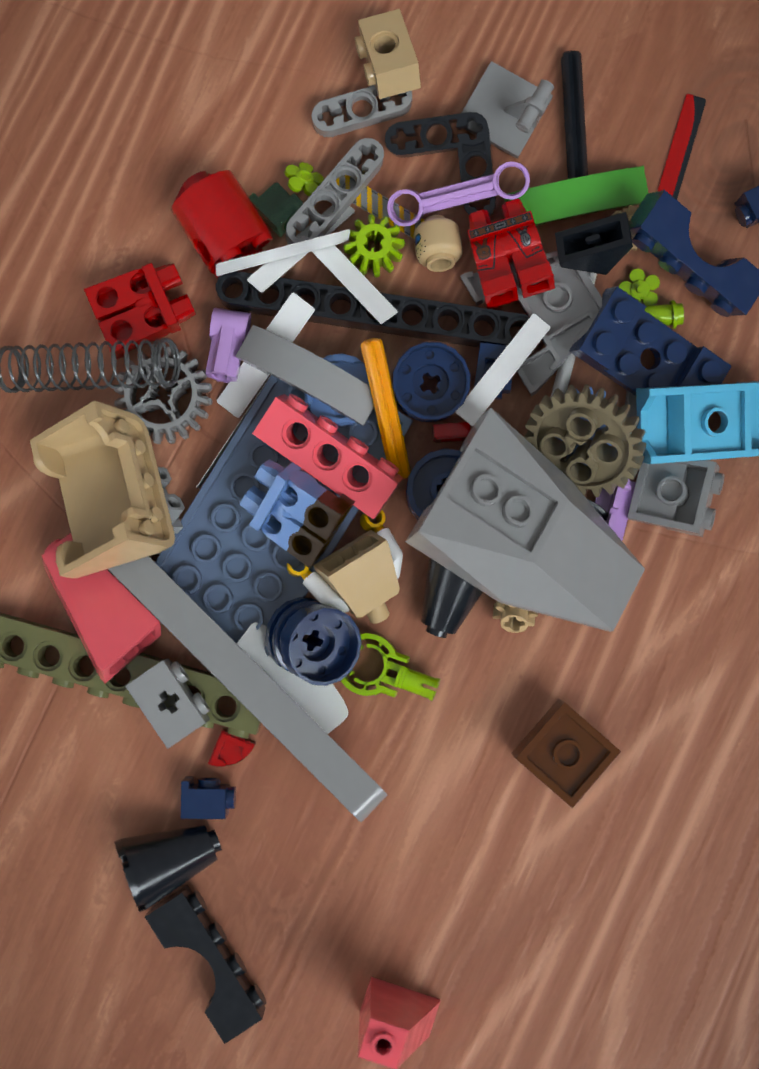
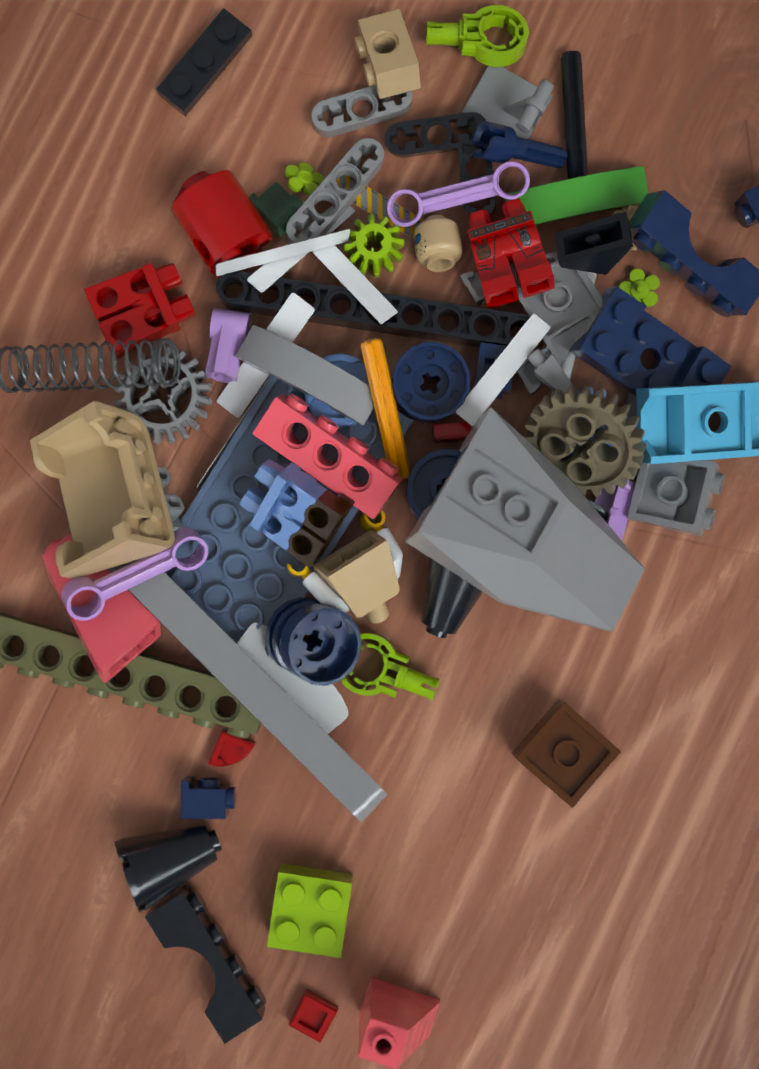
(133, 575): none -> lavender piece
(150, 695): light grey brick -> none
(204, 62): none -> black plate
(310, 910): none -> lime brick
(313, 1015): none -> red tile
(470, 36): none -> lime pin
(502, 144): none -> dark blue piece
(513, 618): tan gear -> none
(550, 372): none -> light grey piece
(669, 314): lime pin -> none
(682, 145): red sticker -> none

